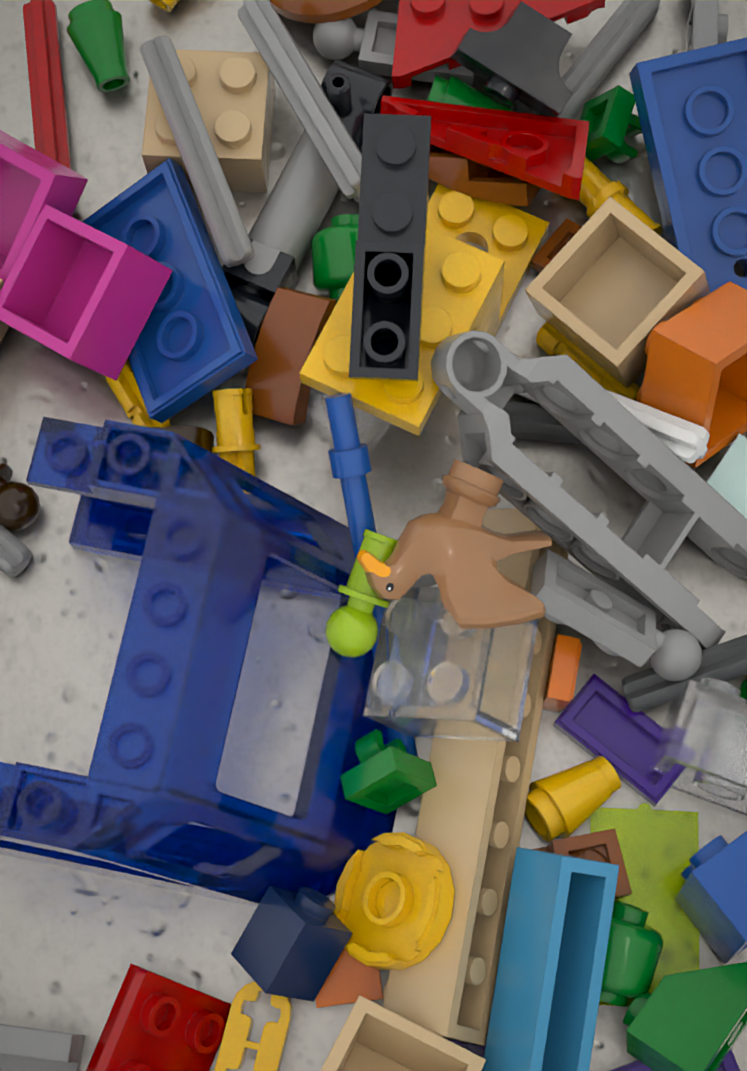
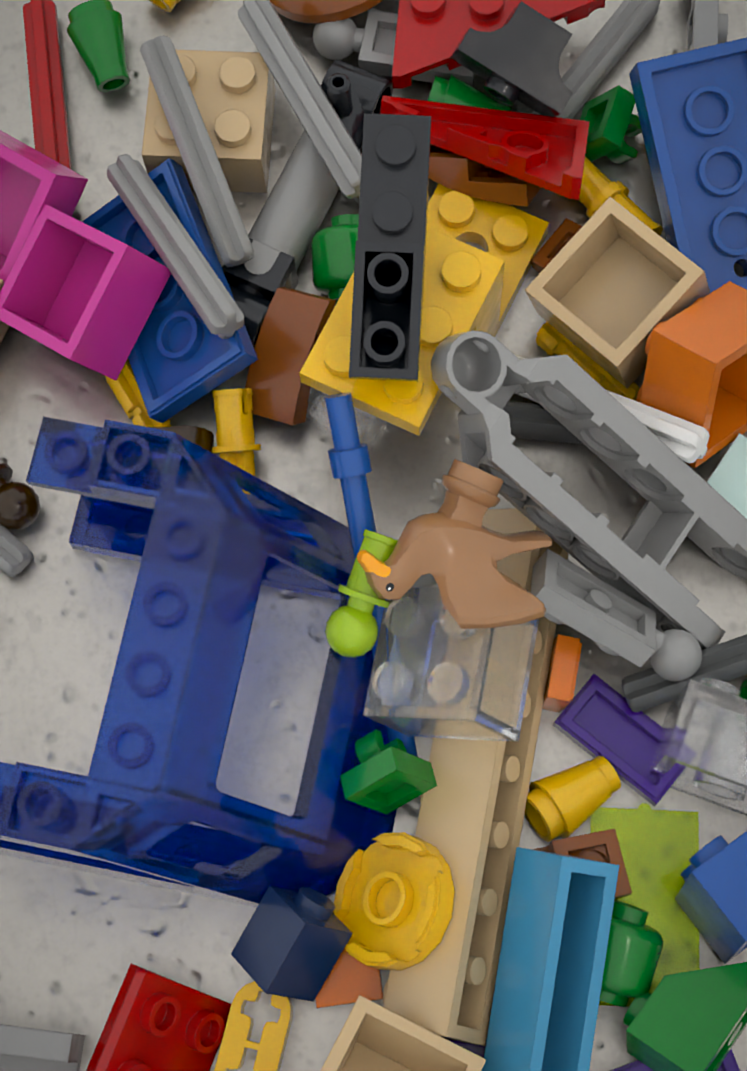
(175, 247): none -> light grey axle

